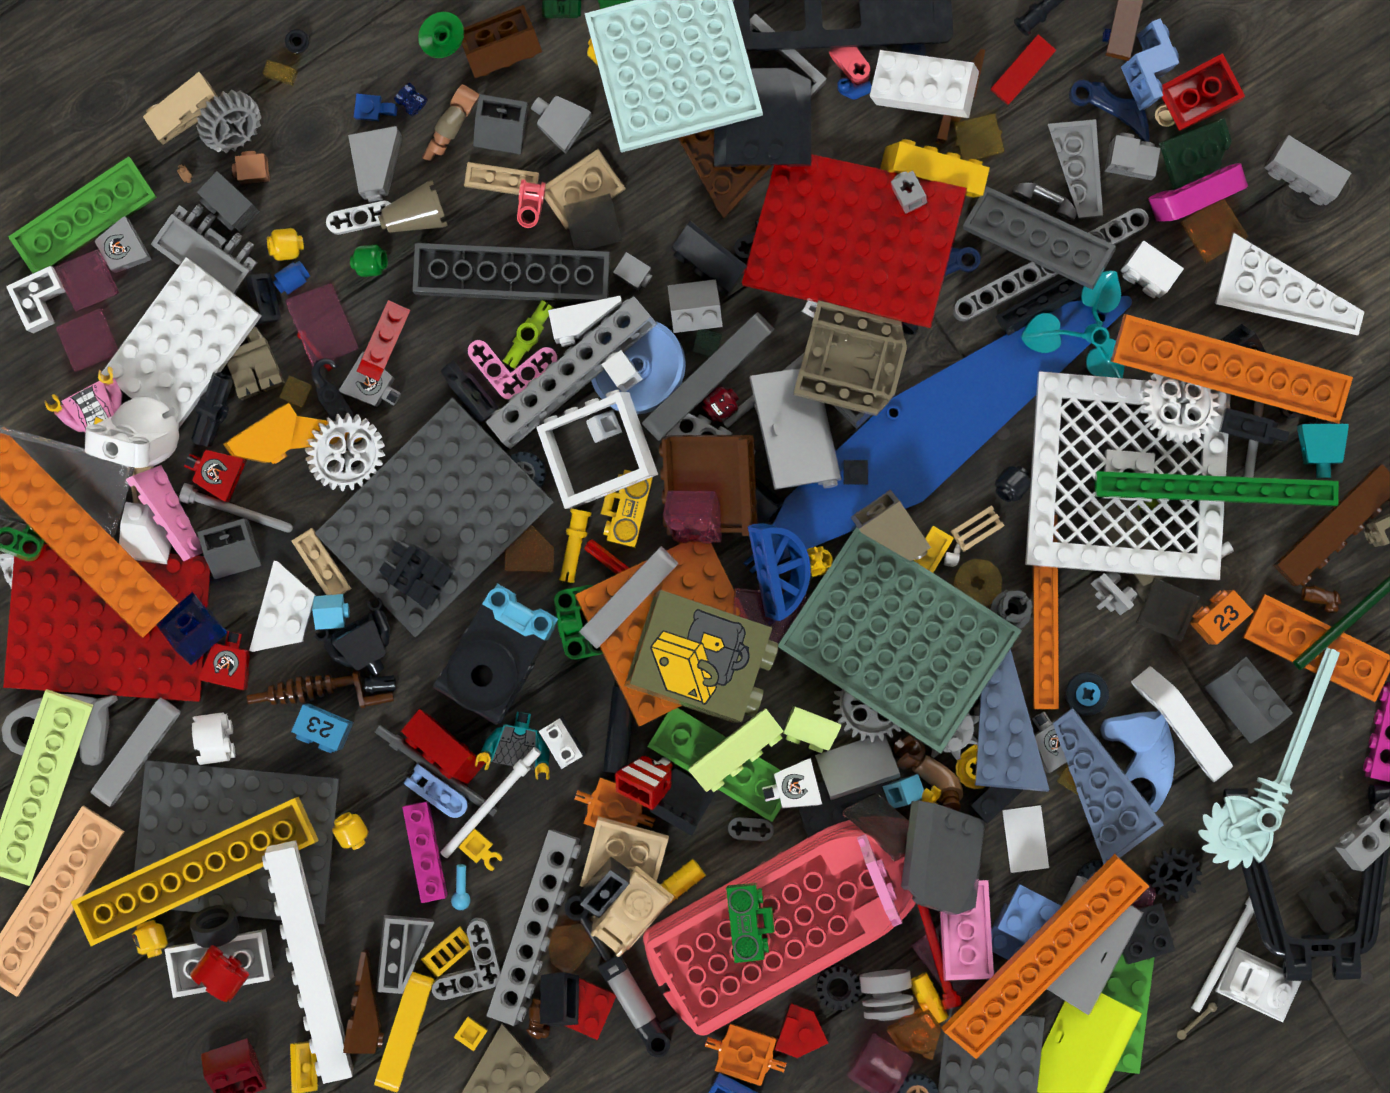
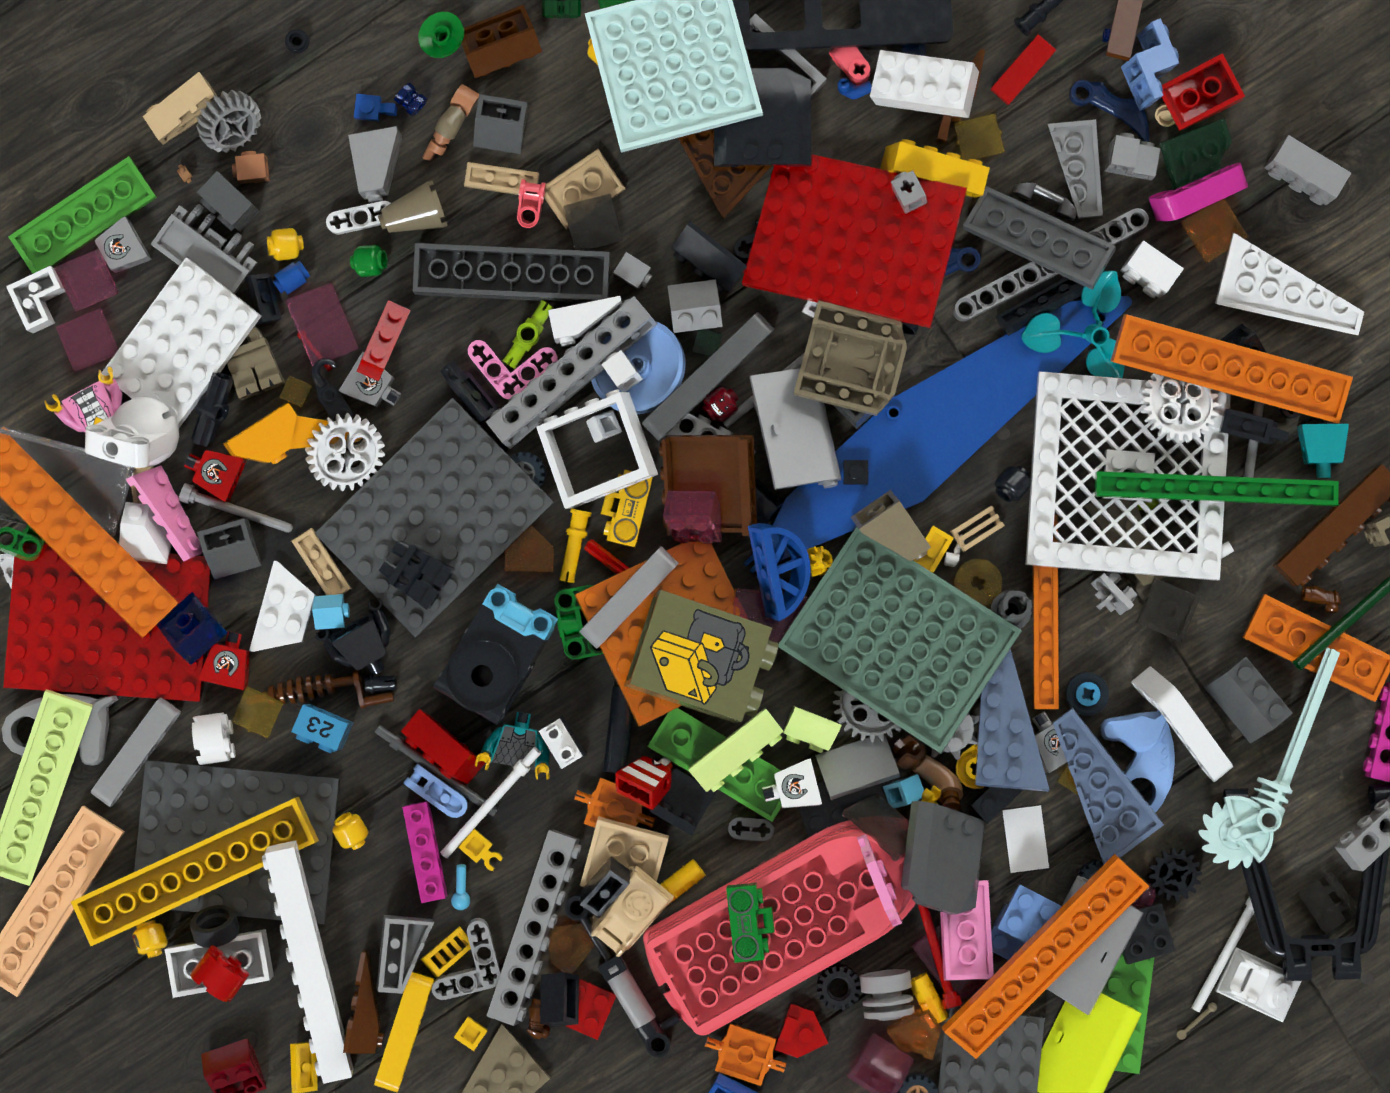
(257, 712): none -> clear yellow piece
(280, 72): clear yellow piece -> none
(561, 120): light grey torso -> none
(1221, 616): orange brick -> none

